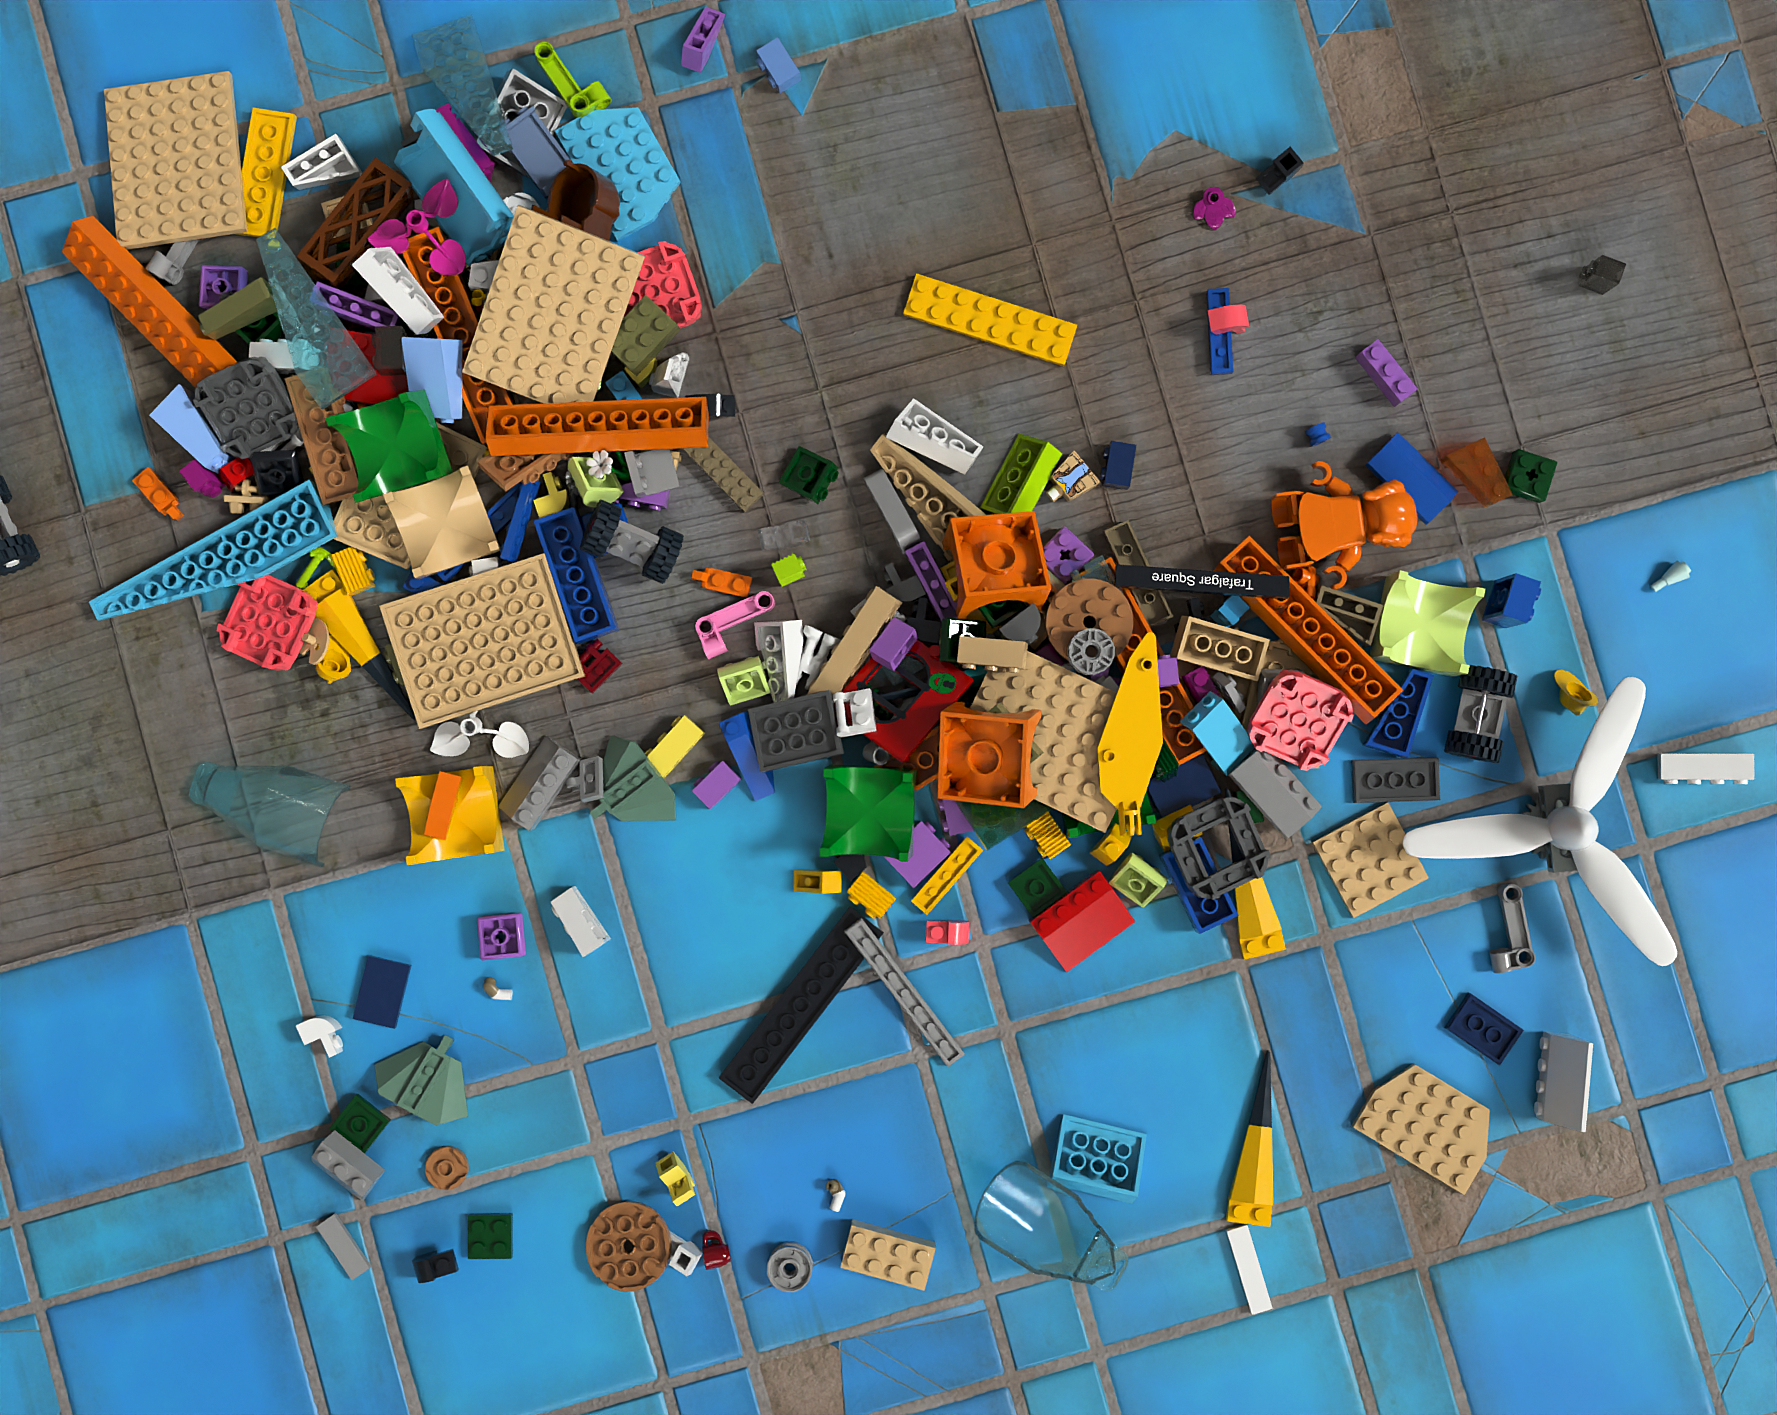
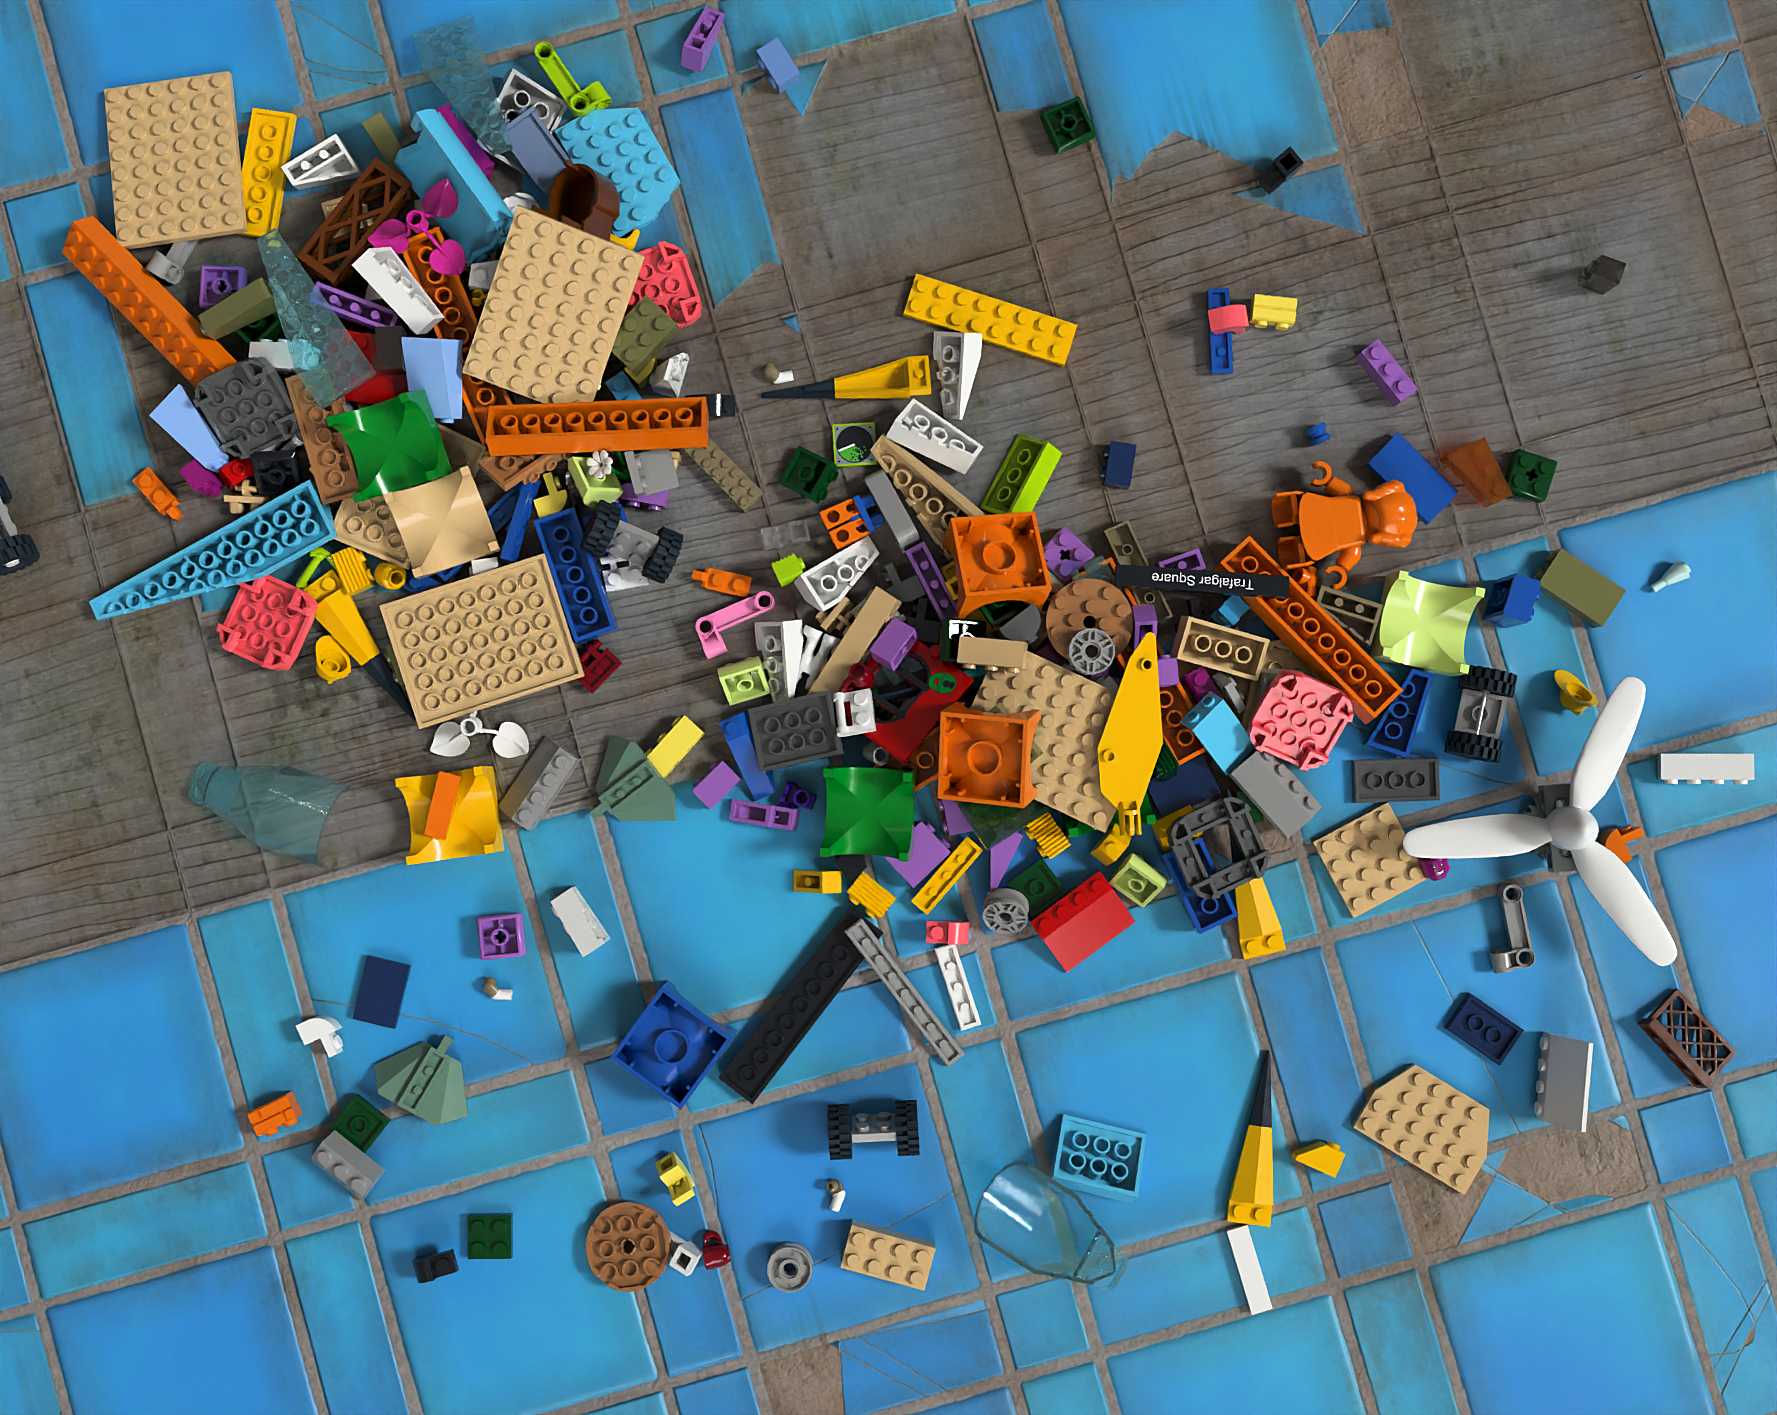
(274, 1114): none -> orange brick
(317, 635): tan piece -> none
(343, 1246): light grey tile -> none
(384, 139): none -> olive slope
(390, 575): none -> yellow head
(446, 1168): medium nougat tile -> none
(590, 779): light grey plate -> none
(624, 577): none -> white plate
(629, 242): none -> yellow hair
(672, 1046): none -> blue piece
(764, 815): none -> medium lavender slope
(775, 375): none -> arm
(794, 794): none -> dark purple plate
(833, 578): none -> white wedge
(838, 617): none -> tan hips
(853, 444): none -> tile
(857, 519): none -> orange hips
(859, 678): none -> dark red piece
(873, 1129): none -> black plate
(892, 380): none -> yellow plate
(957, 365): none -> white wedge
(957, 986): none -> white tile
(1000, 858): none -> medium lavender slope
(1005, 911): none -> light grey wheel
(1072, 479): torso -> none
(1073, 113): none -> dark green brick
(1143, 622): none -> medium lavender slope
(1188, 560): none -> medium lavender brick
(1214, 211): magenta plate -> none
(1272, 311): none -> light yellow brick
(1321, 1156): none -> yellow slope
(1434, 867): none -> magenta head
(1578, 587): none -> olive brick
(1616, 840): none -> orange brick
(1679, 1054): none -> reddish brown fence

